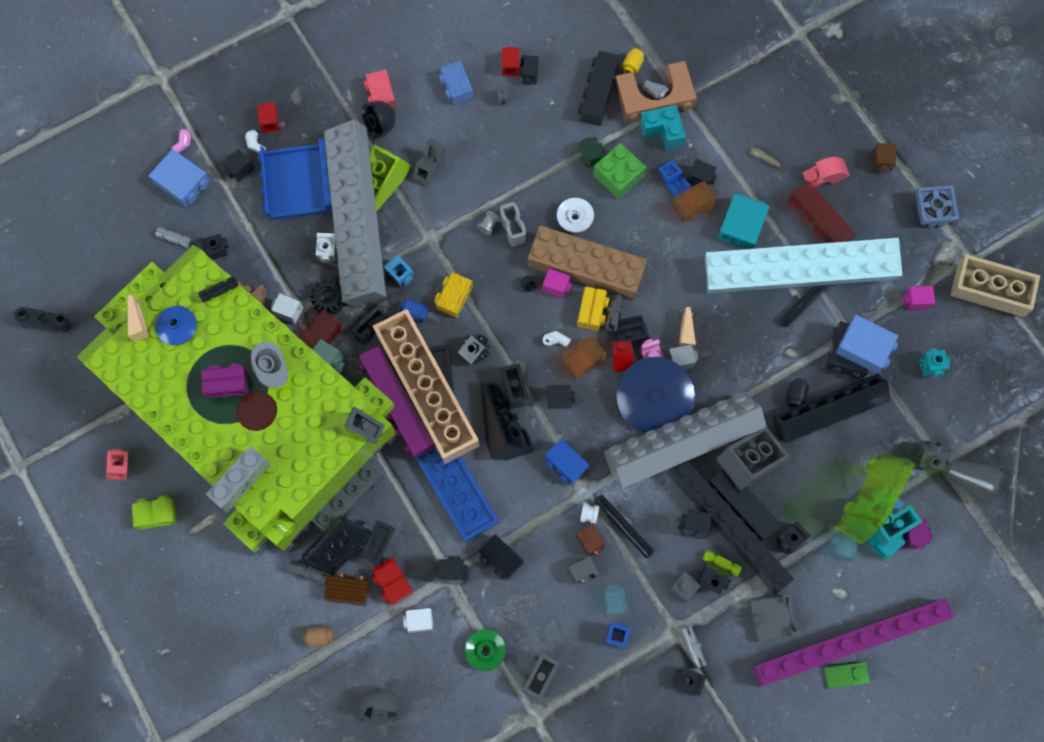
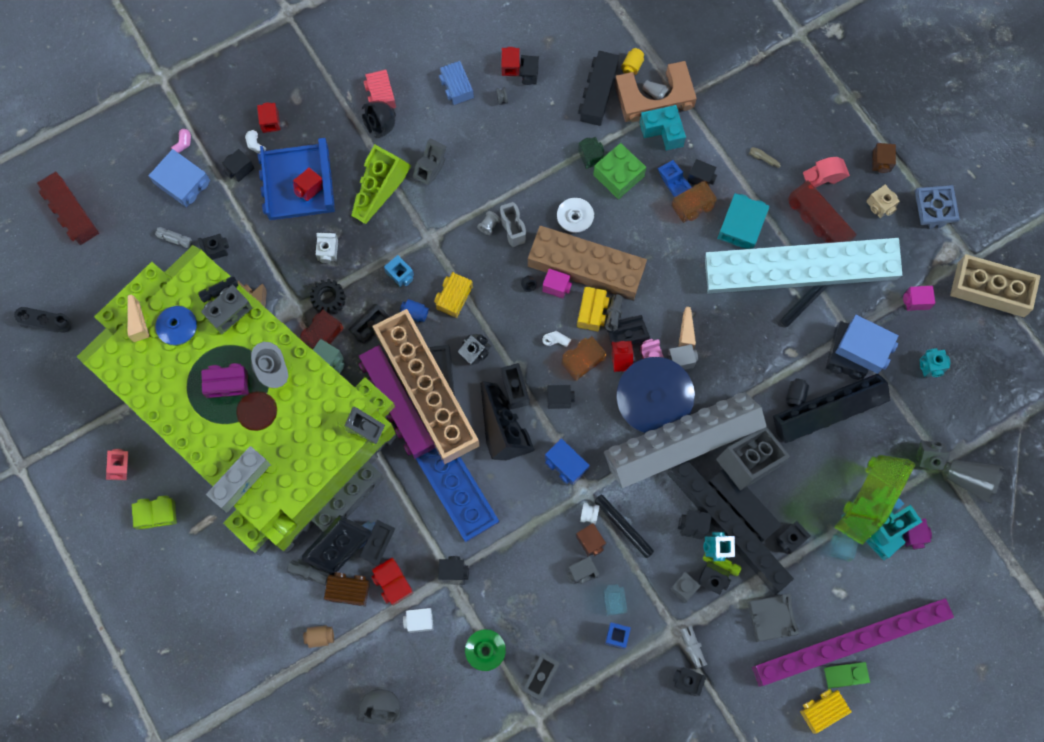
(68, 208): none -> clear red brick
(226, 309): none -> dark grey brick
(286, 308): white brick -> none
(307, 184): none -> red brick
(354, 214): light grey brick -> none
(500, 557): black brick -> none
(719, 546): none -> teal brick
(825, 710): none -> yellow brick
(883, 202): none -> tan brick

